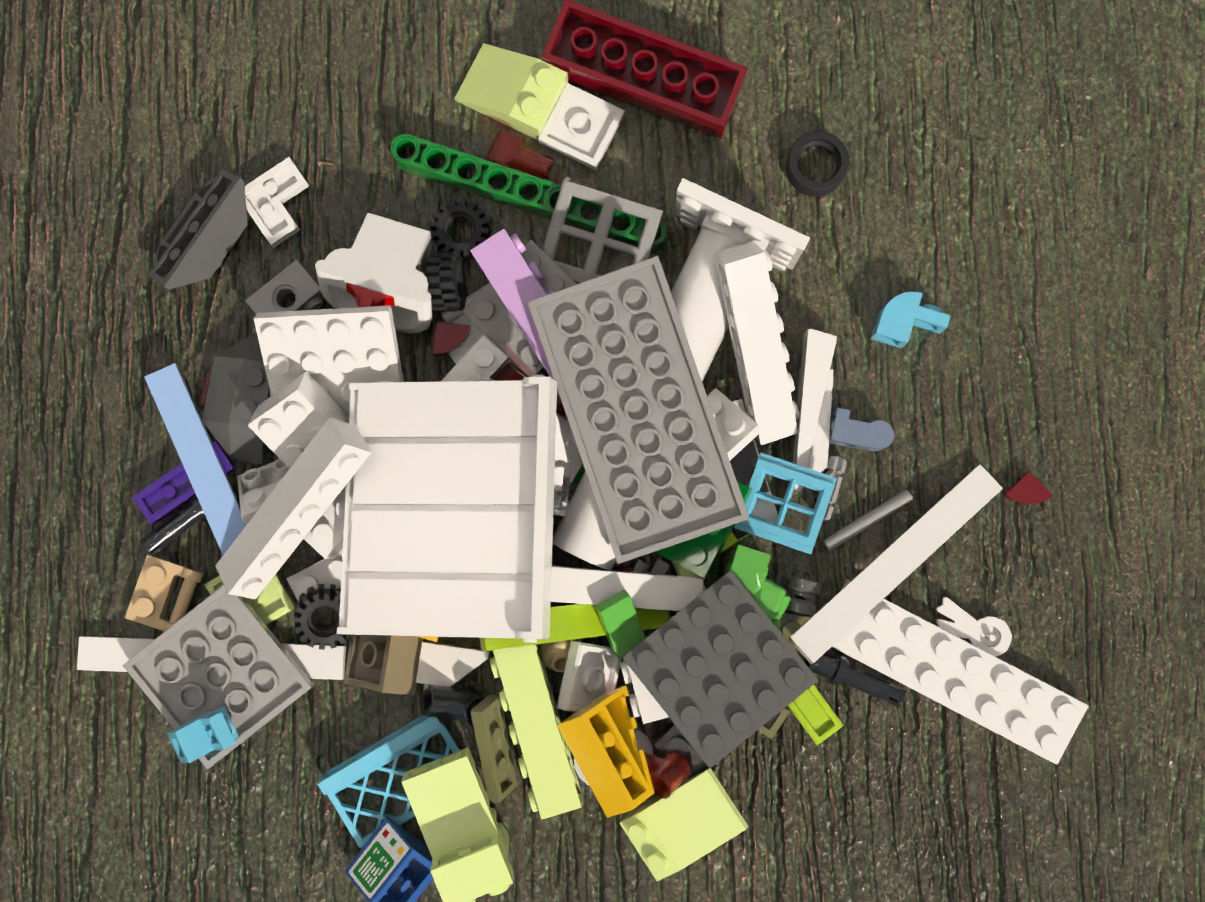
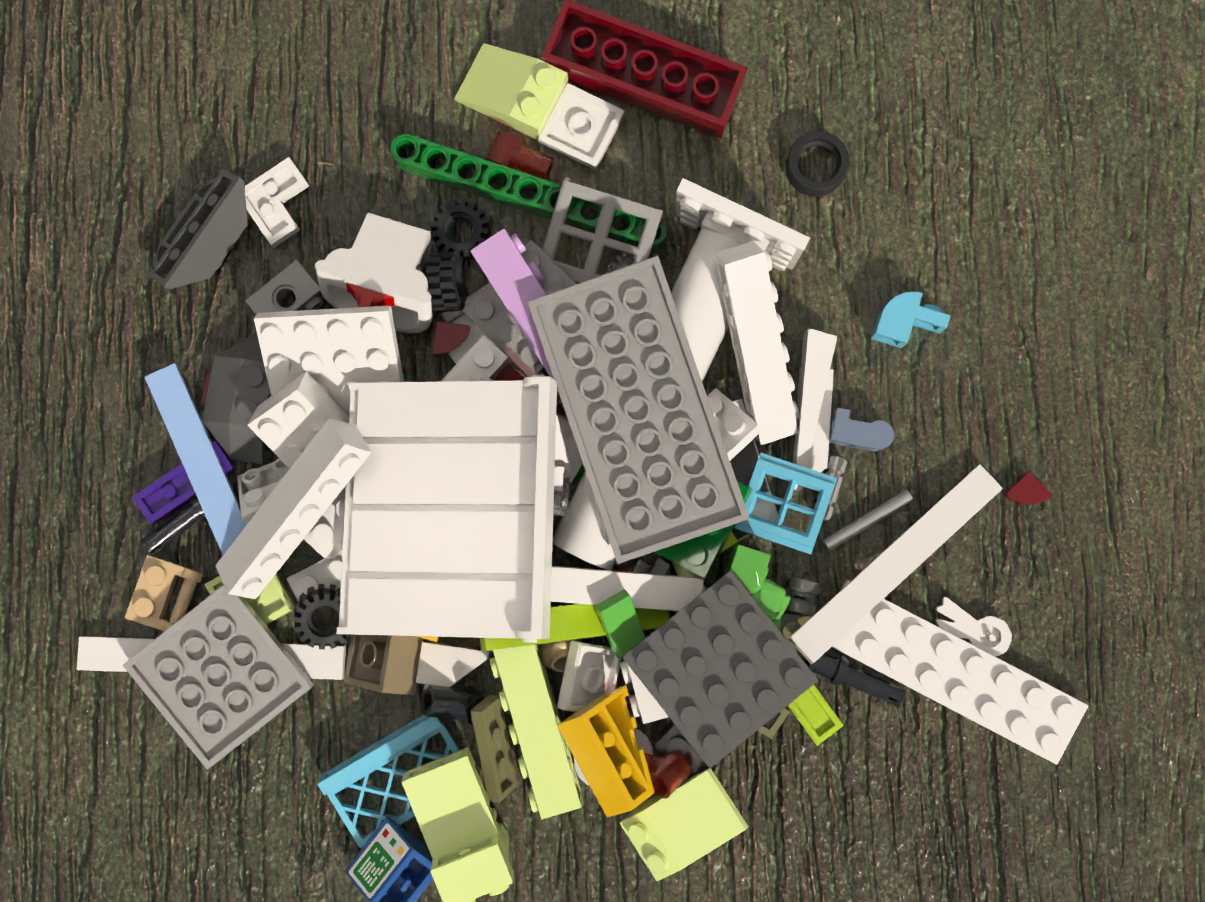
(203, 734): medium azure brick -> none

